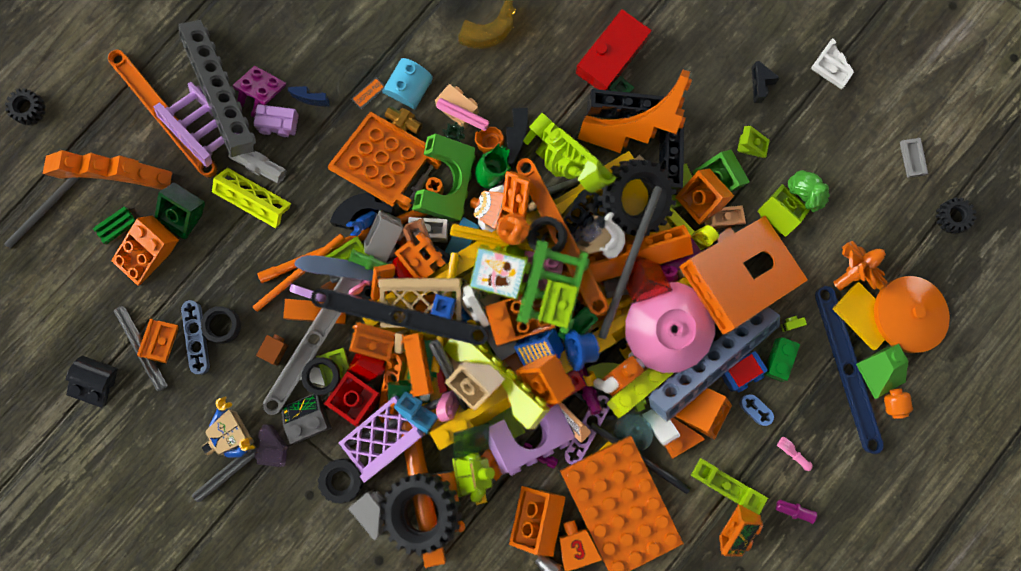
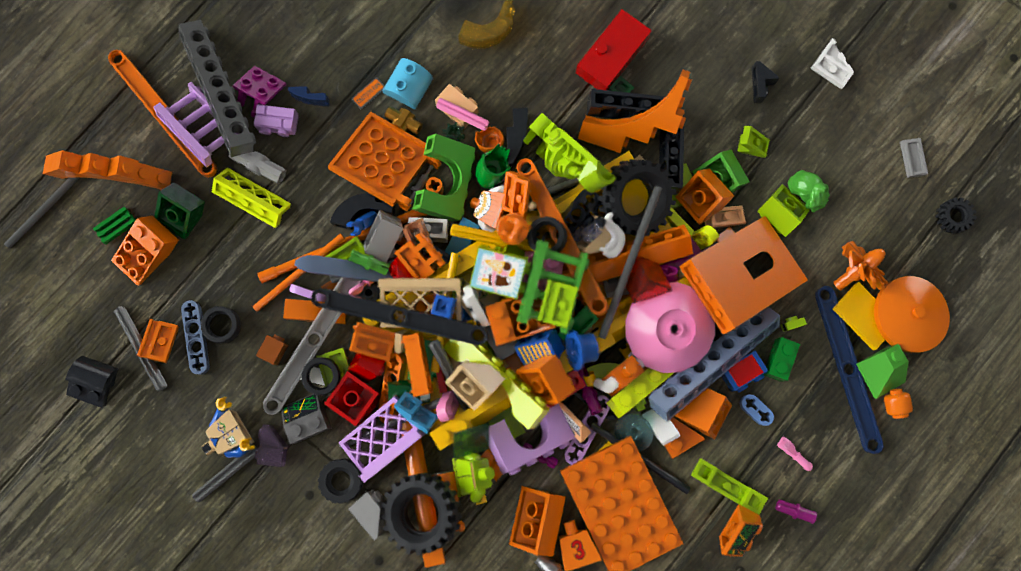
(18, 99): black tyre -> none
(379, 272): orange tile -> none

